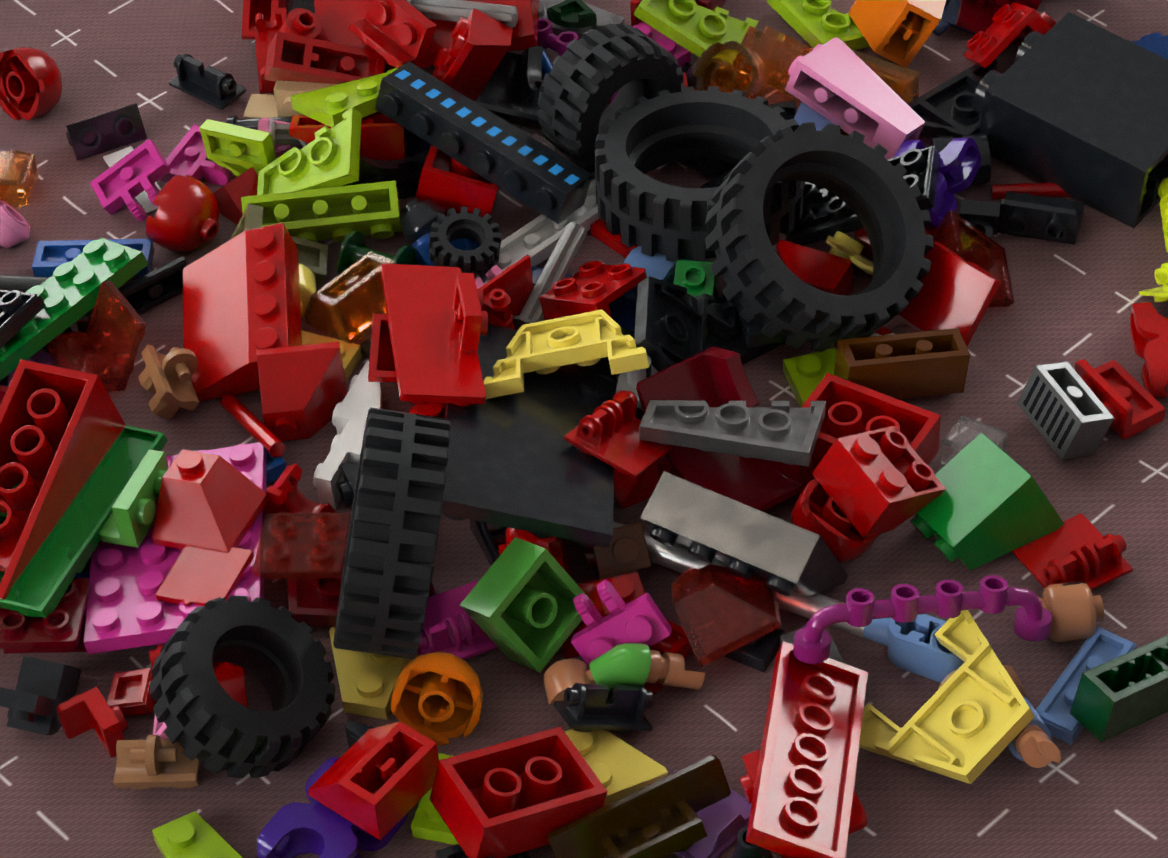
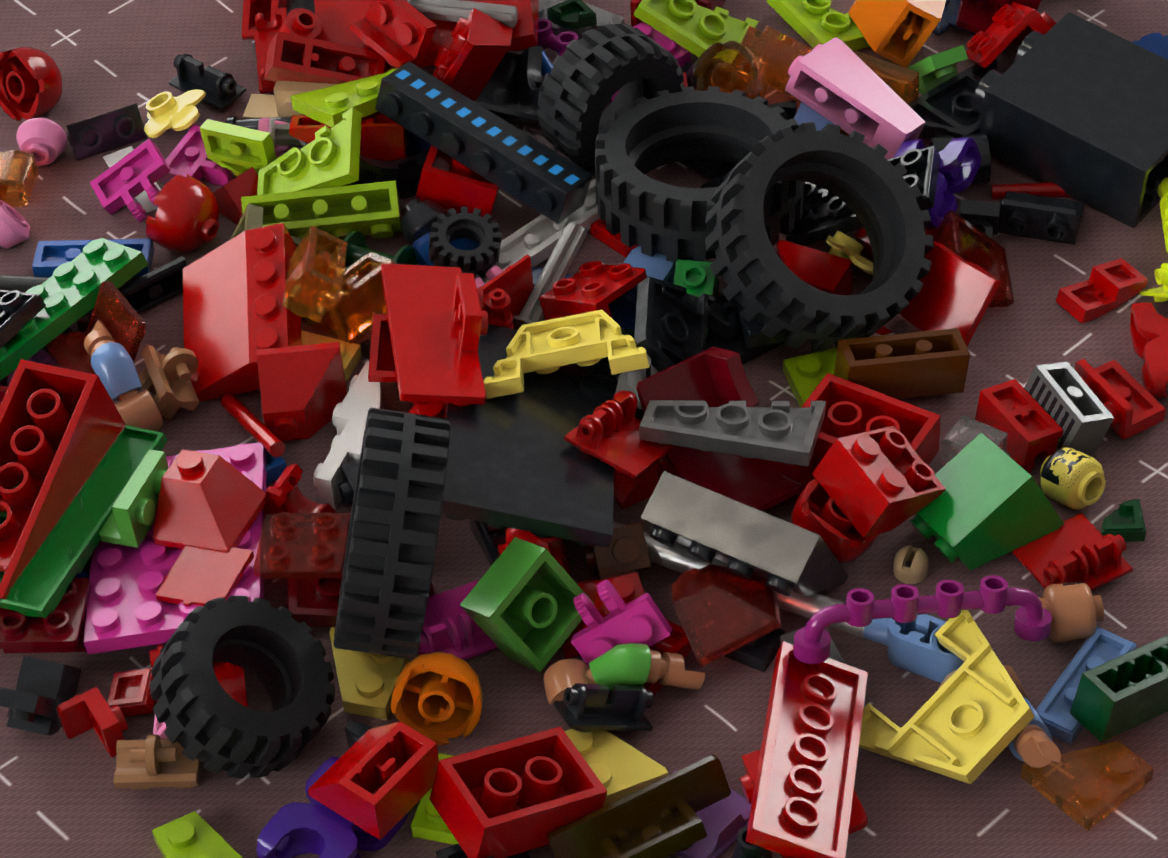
(42, 139): none -> bright pink cone
(121, 379): none -> piece
(172, 112): none -> light yellow plate
(315, 275): none -> clear orange brick
(919, 566): none -> tan hinge
(938, 68): none -> bright green slope
(1021, 416): none -> red hinge
(1072, 478): none -> light yellow head
(1091, 781): none -> clear orange wing
(1106, 289): none -> red slope
(1126, 521): none -> dark green tile

